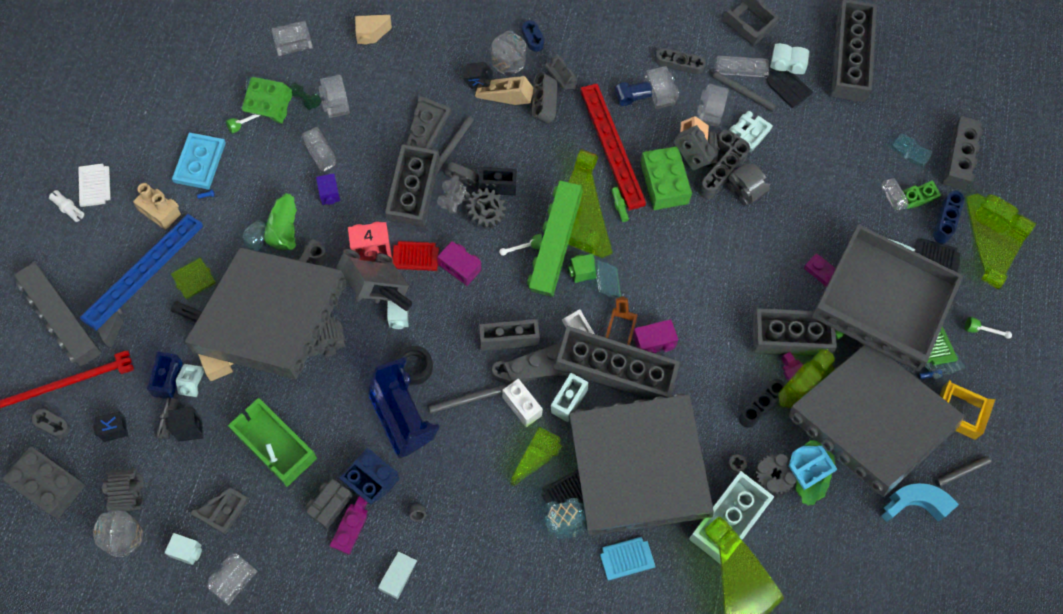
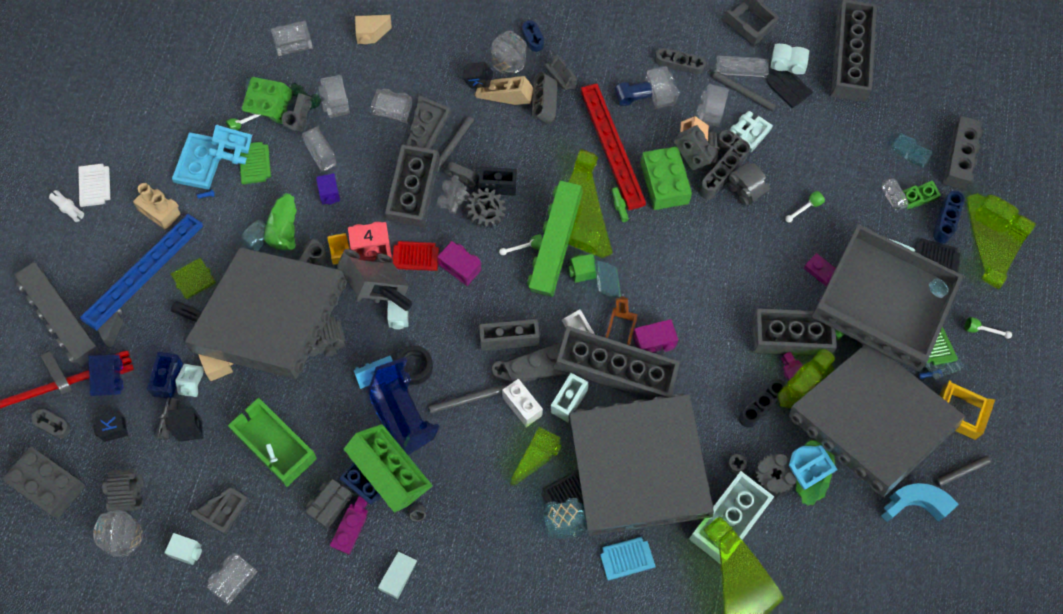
(55, 372): none -> dark grey beam
(105, 375): none -> clear blue brick
(230, 139): none -> medium azure plate
(257, 164): none -> bright green window
(300, 111): none -> dark grey plate
(337, 245): none -> yellow bracket
(365, 374): none -> medium azure plate
(387, 467): none -> bright green slope
(391, 105): none -> clear brick
(815, 199): none -> hinge
(938, 288): none -> clear light blue tile

